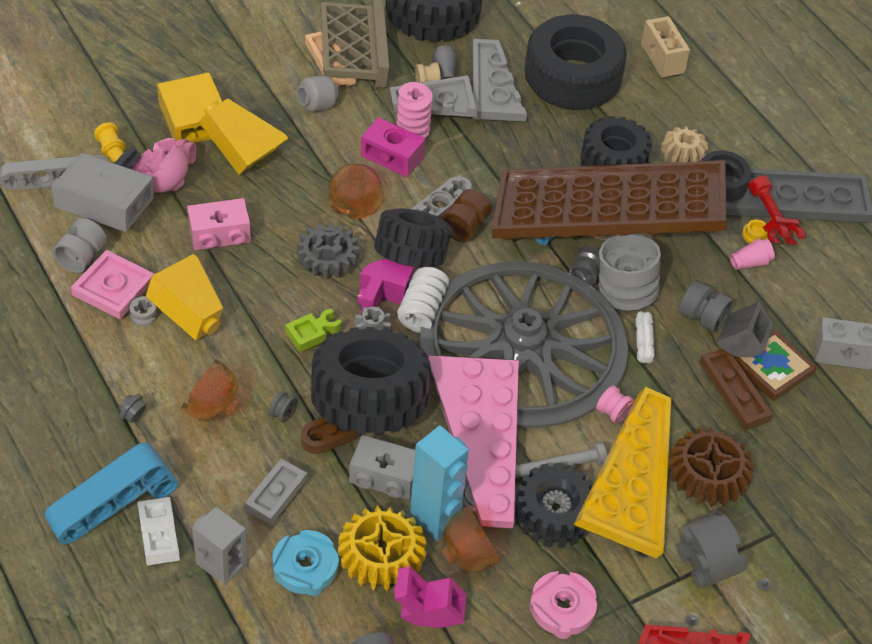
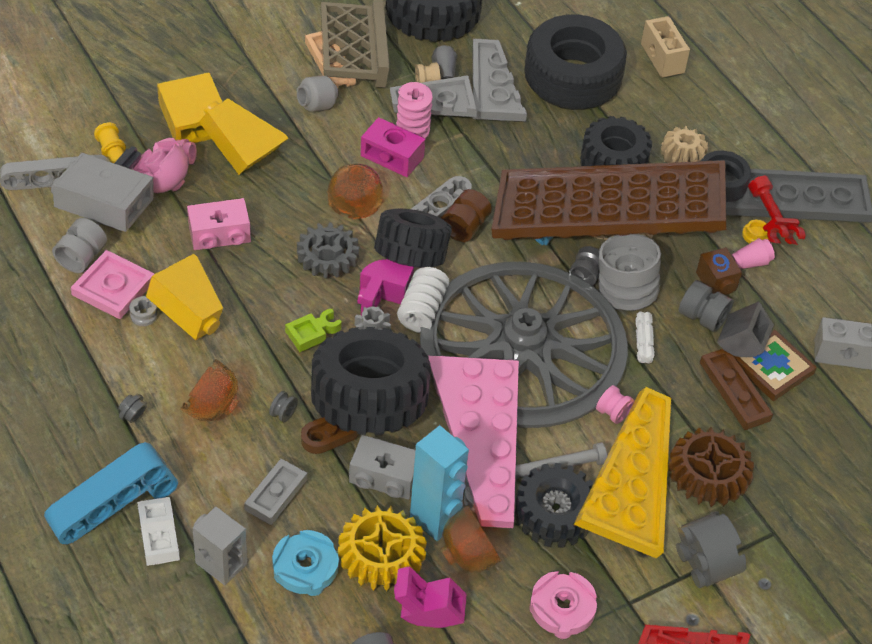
(719, 271): none -> reddish brown brick

